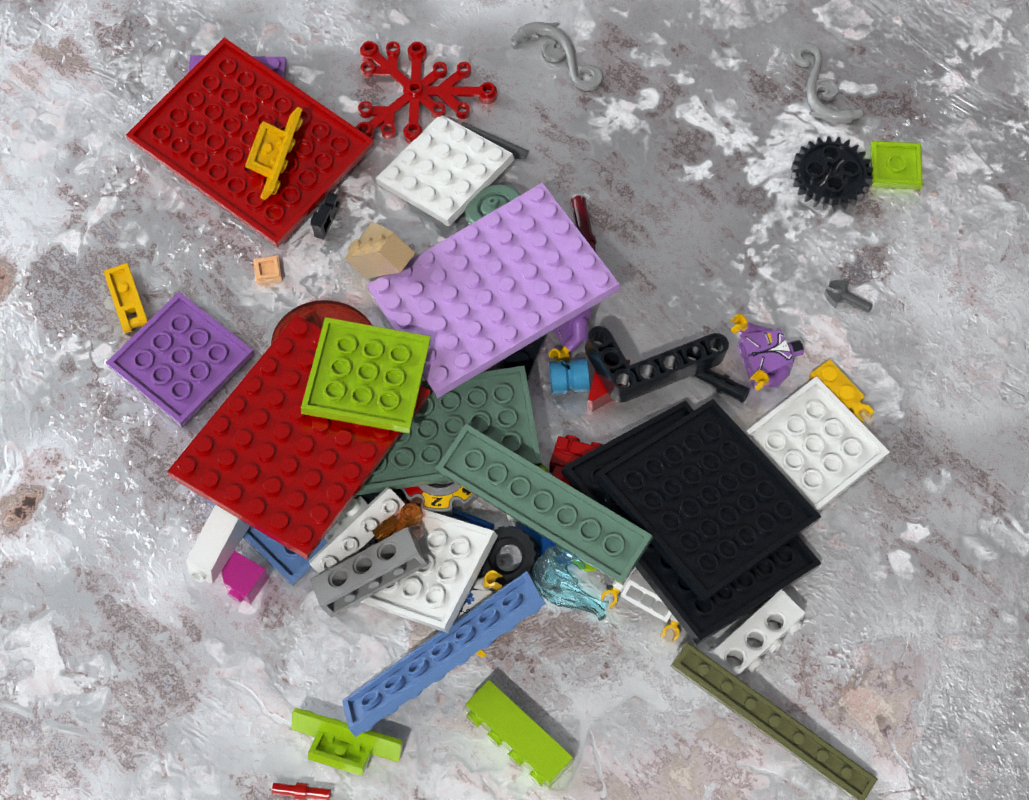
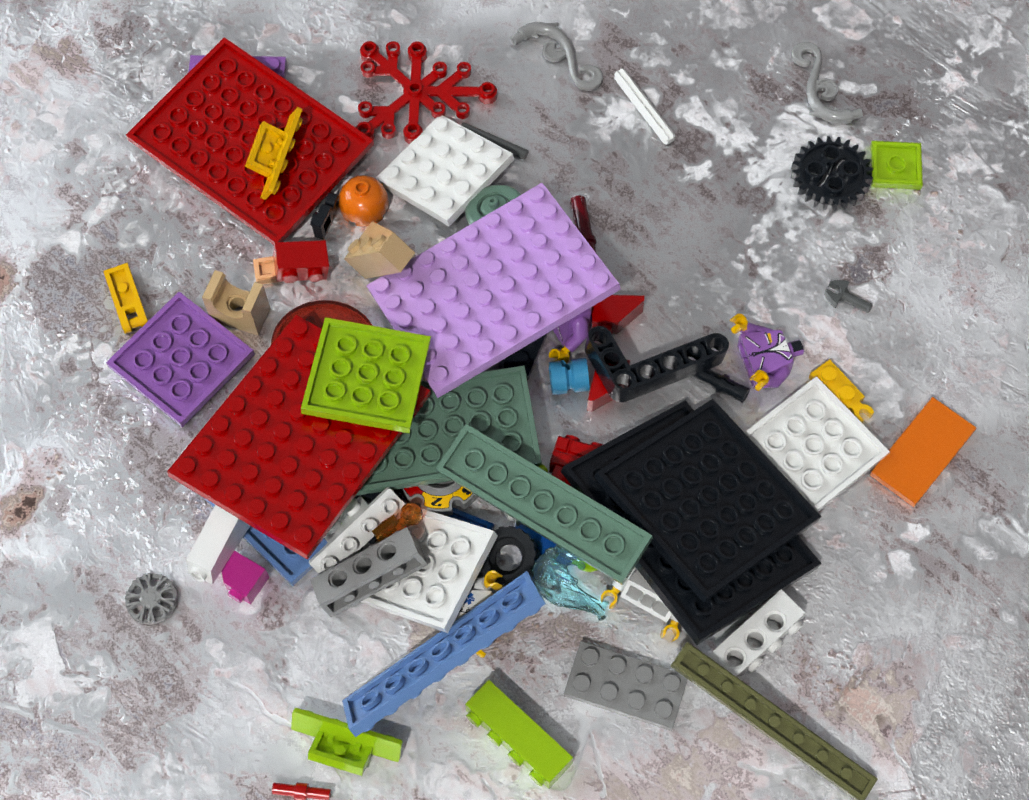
(151, 598): none -> light grey wheel
(223, 298): none -> tan piece
(300, 261): none -> red brick
(363, 200): none -> orange cylinder
(617, 312): none -> red slope
(625, 686): none -> light grey plate
(644, 106): none -> white axle
(923, 451): none -> orange tile

